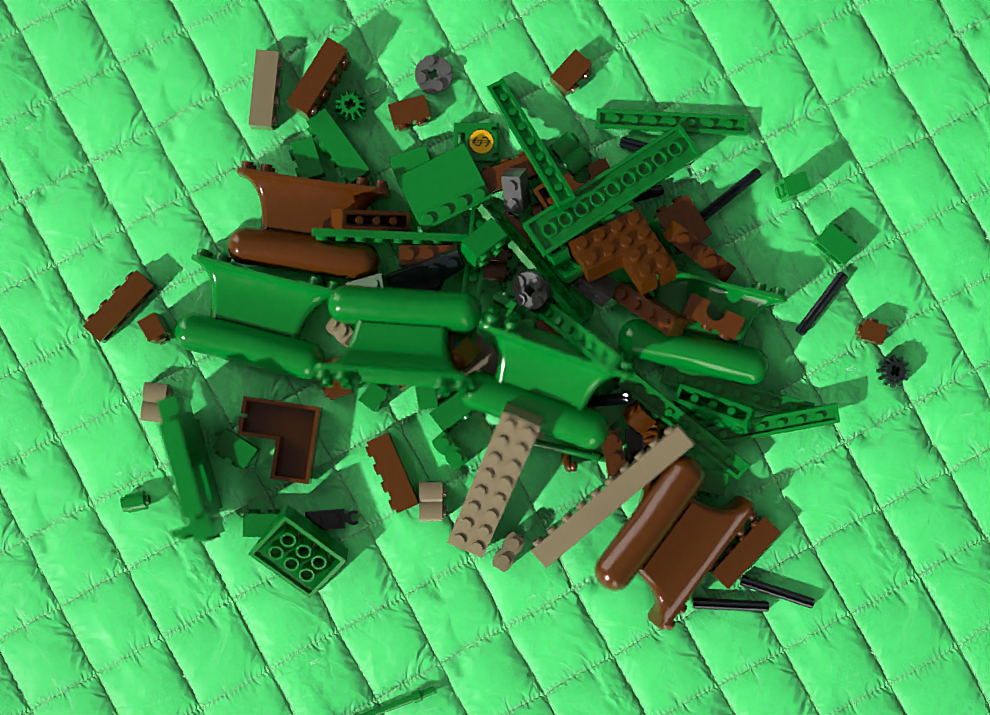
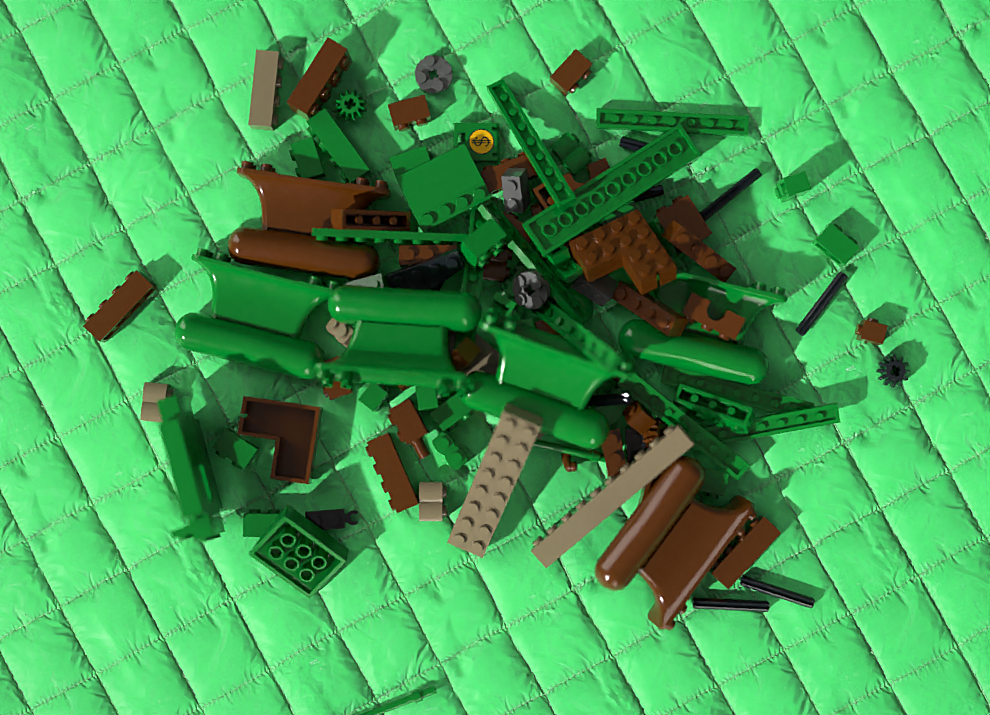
(135, 501): green brick -> none
(155, 328): reddish brown brick -> none
(410, 426): none -> reddish brown brick
(505, 555): dark tan brick -> none

